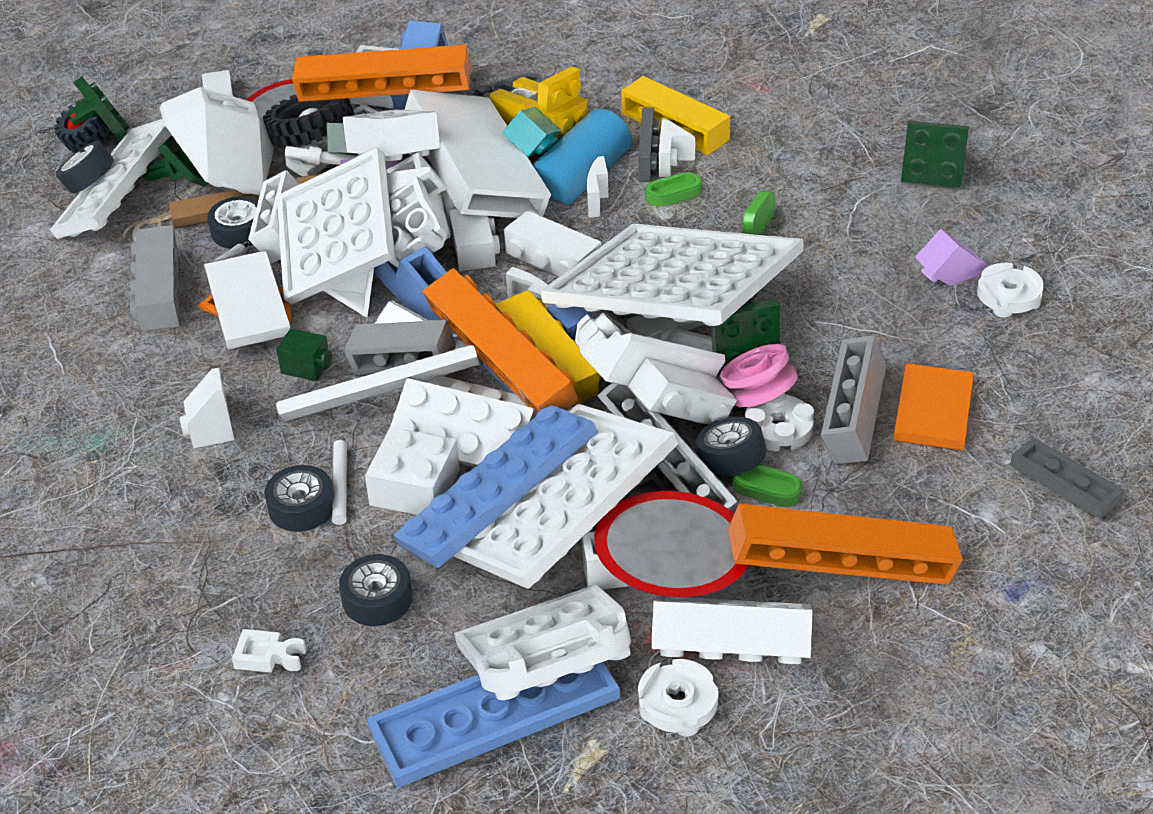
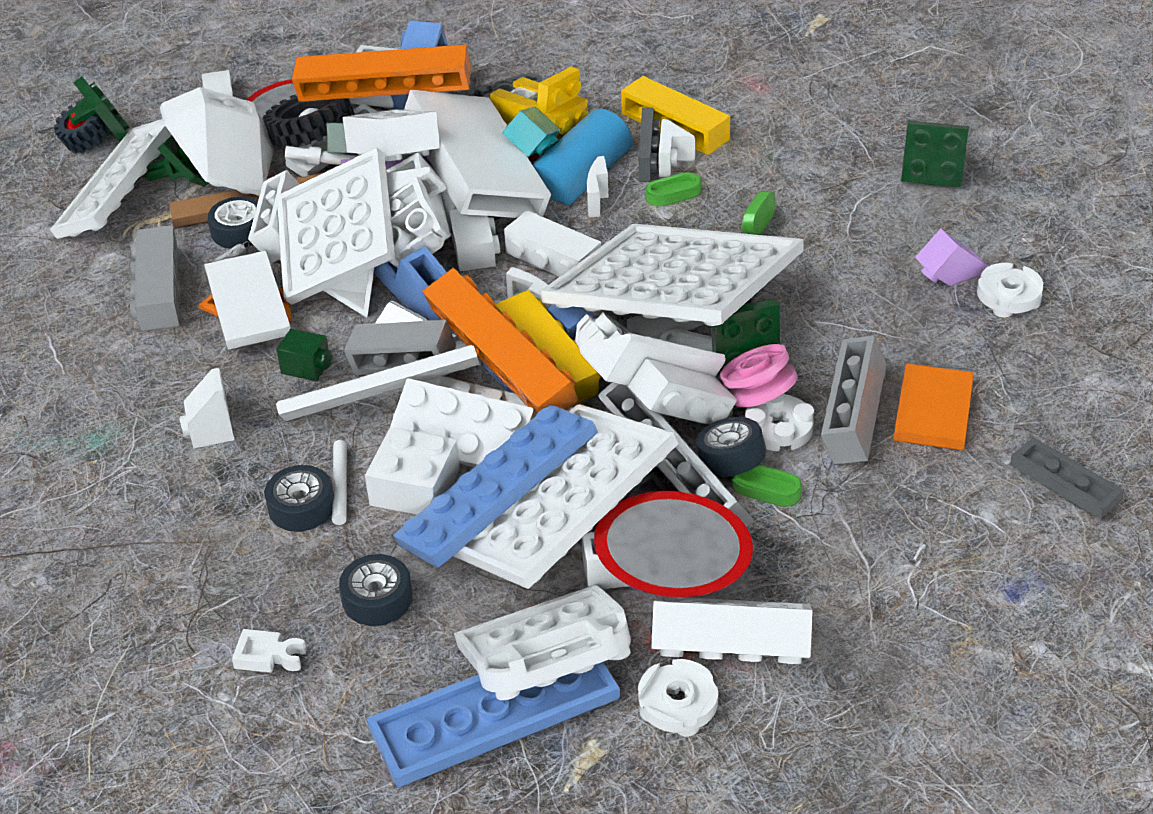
(85, 167): black wheel -> none
(843, 544): orange brick -> none

